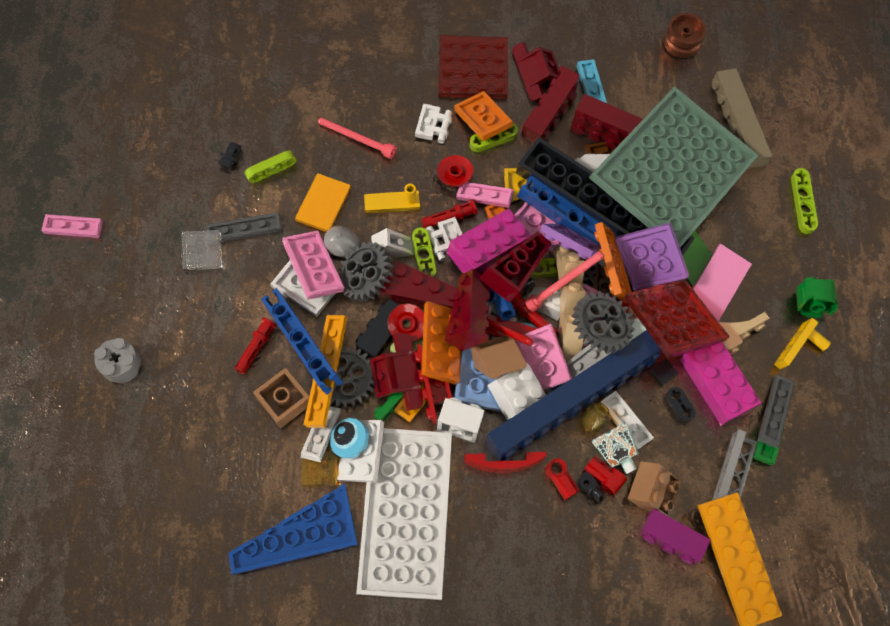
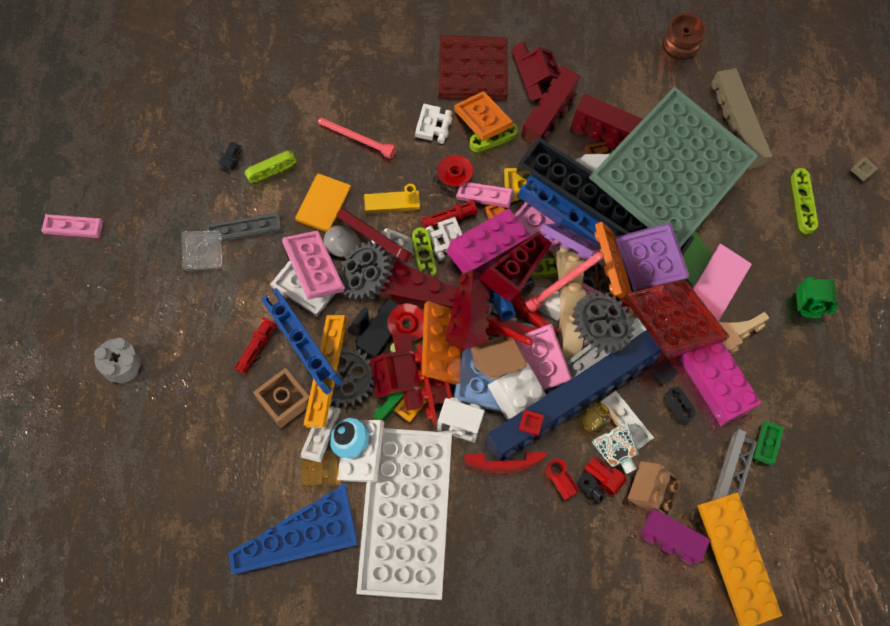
(359, 323): none -> black slope
(374, 235): none -> dark red beam
(531, 422): none -> red tile
(590, 79): medium azure plate -> none
(776, 411): dark grey tile -> none
(805, 332): yellow piece -> none
(864, 168): none -> dark tan plate

